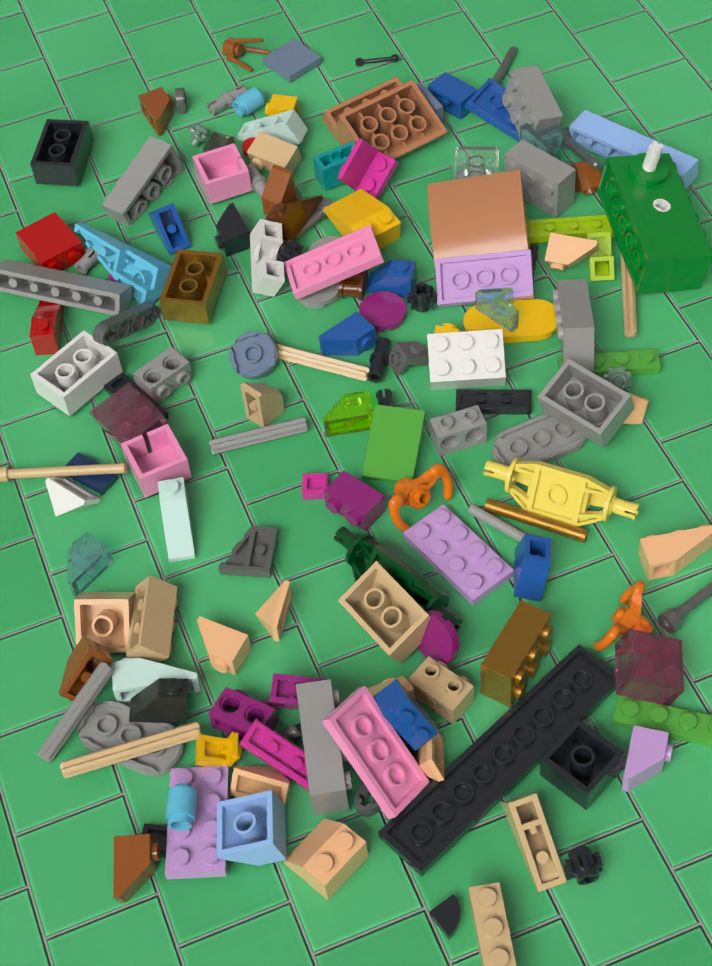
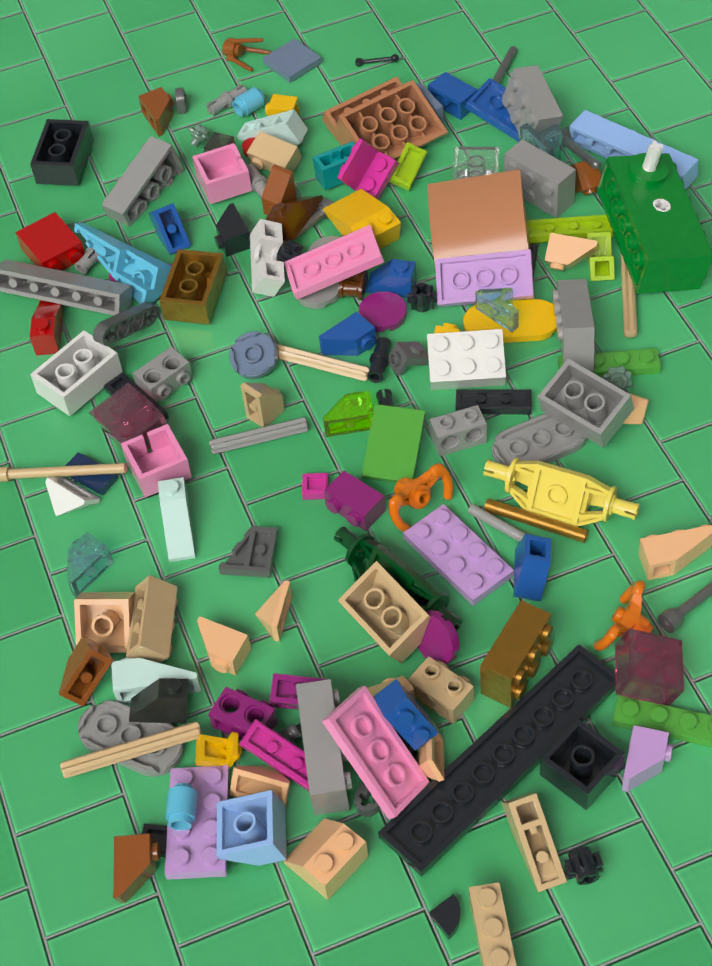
(75, 712): light grey axle -> none
(408, 166): none -> lime tile

